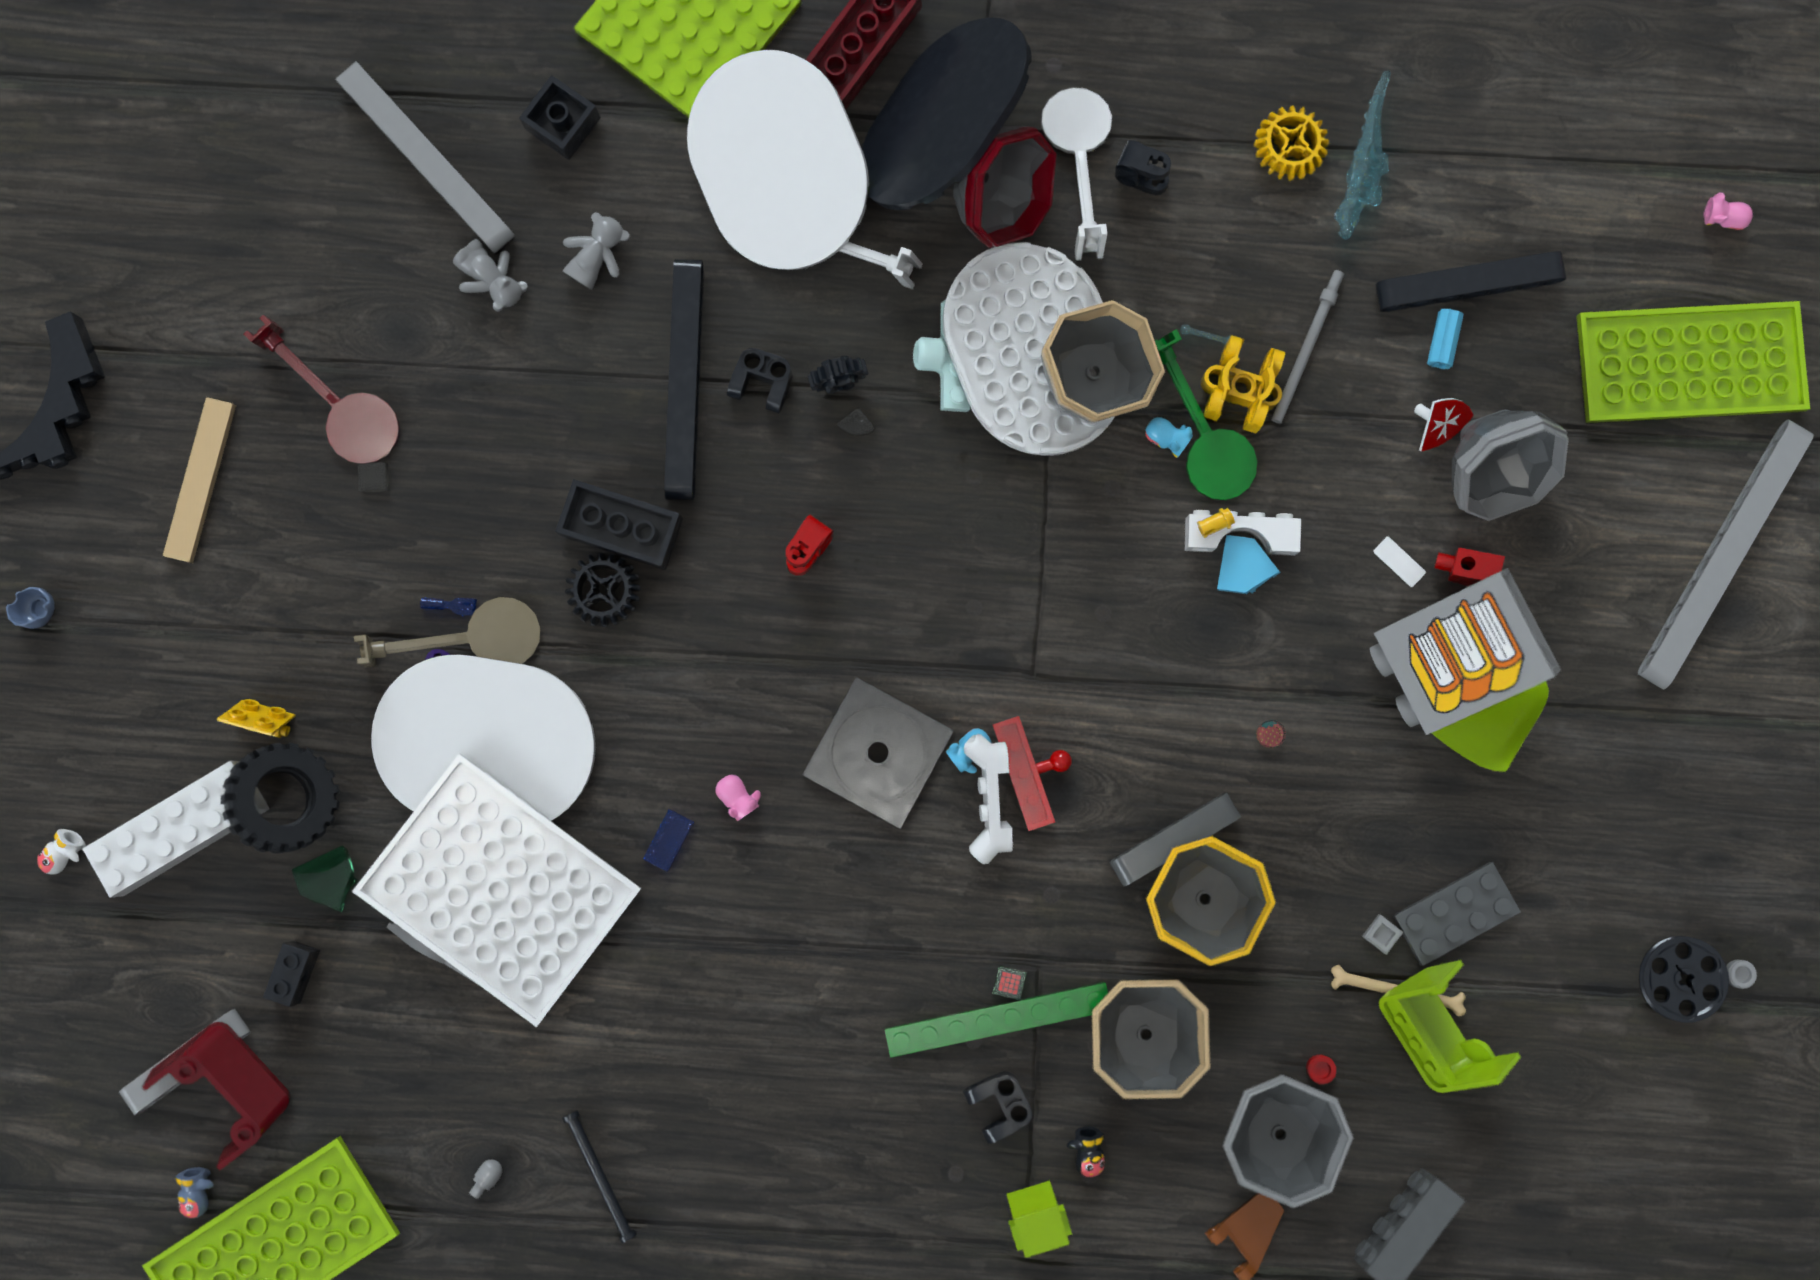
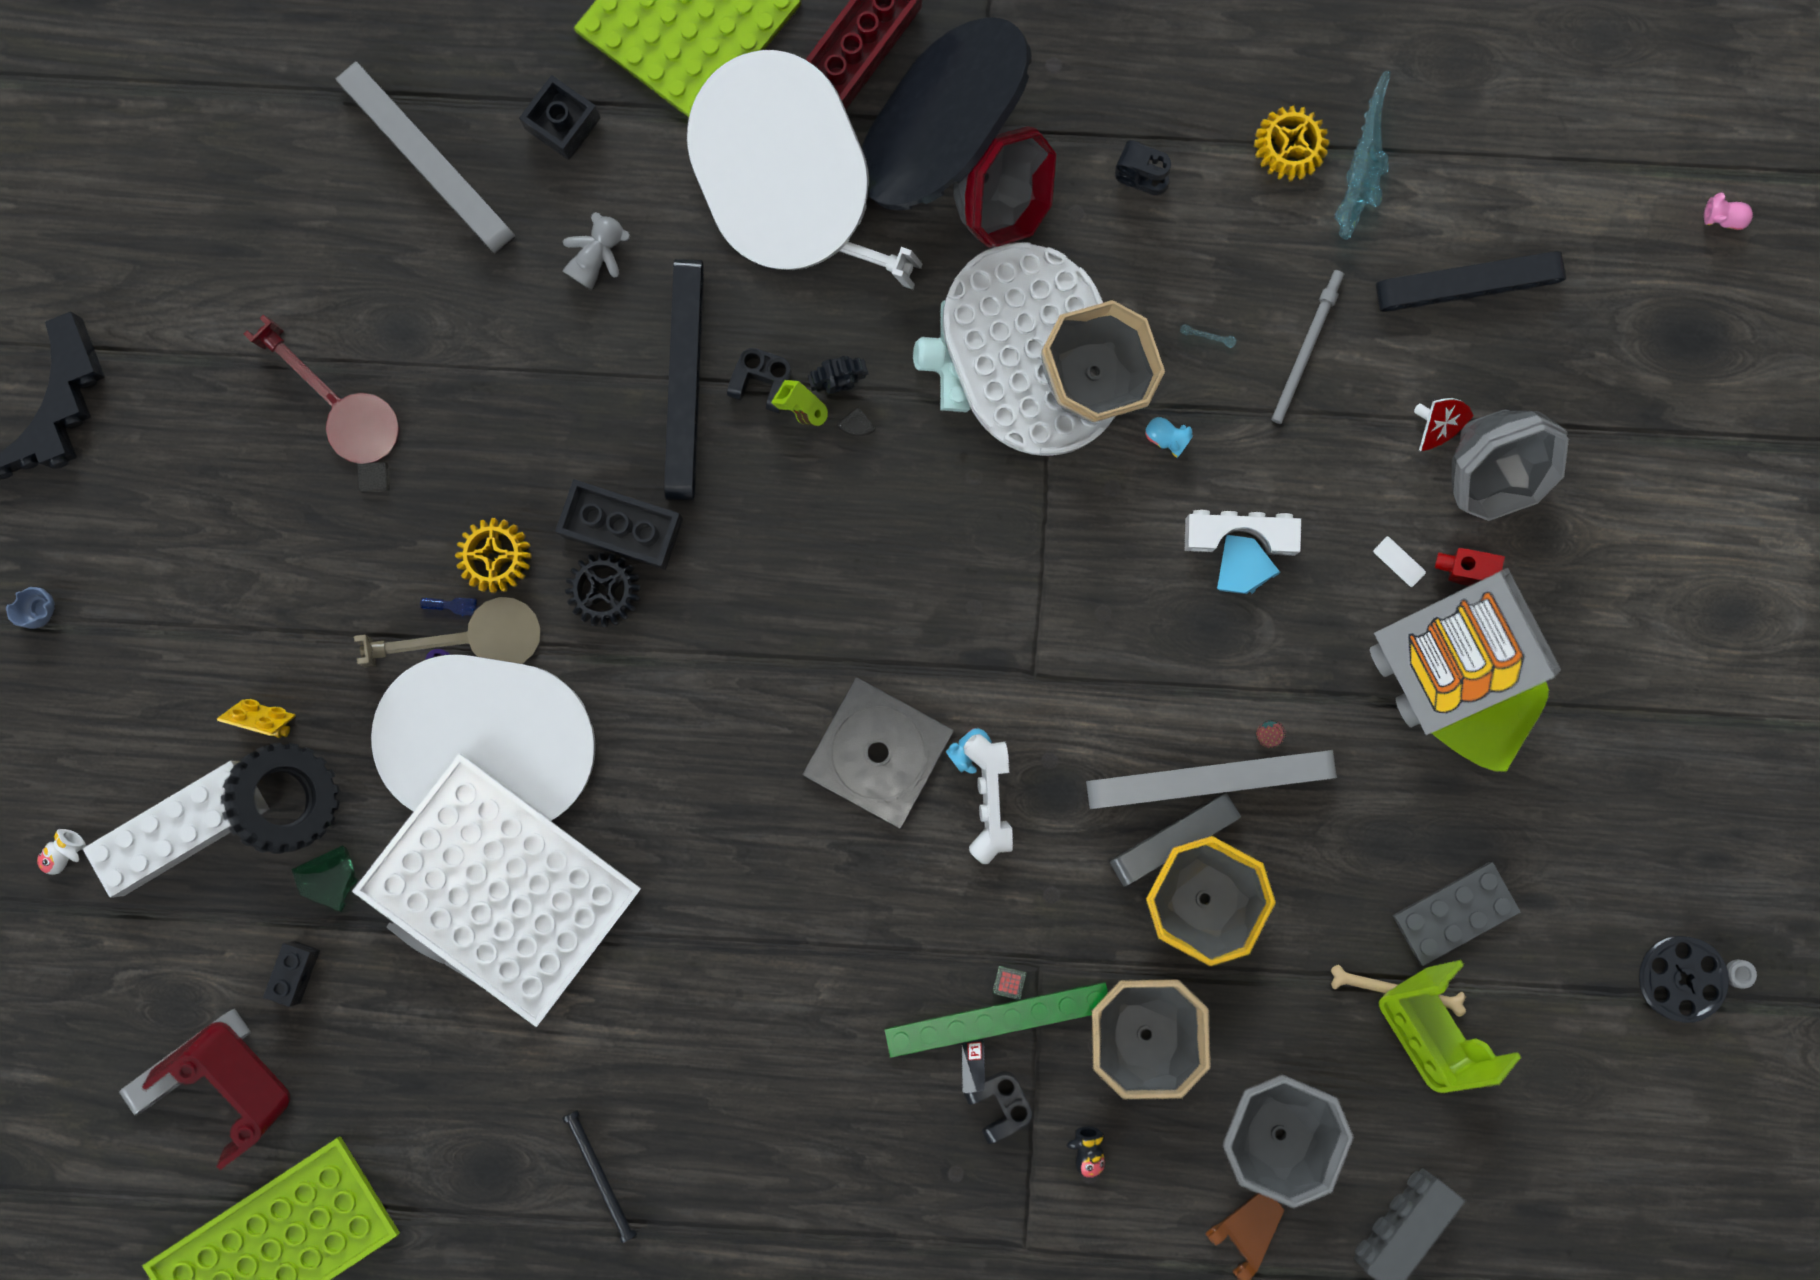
(192, 1196): sand blue animal -> none
(199, 480): tan tile -> none
(486, 1177): light grey cylinder -> none
(489, 277): light grey piece -> none
(494, 567): none -> yellow gear
(668, 840): clear blue tile -> none
(735, 796): bright pink animal -> none
(802, 402): none -> lime leg
(810, 540): red piece -> none
(973, 1066): none -> sticker
(1025, 773): red plate -> none
(1037, 1220): lime plate -> none
(1076, 124): white piece -> none
(1211, 779): none -> light grey beam
(1216, 522): yellow pin -> none
(1220, 460): green piece -> none
(1254, 398): yellow piece -> none
(1321, 1069): red tile -> none
(1382, 934): light grey tile -> none
(1445, 338): medium azure axle -> none
(1693, 362): lime plate -> none
(1725, 554): light grey beam -> none

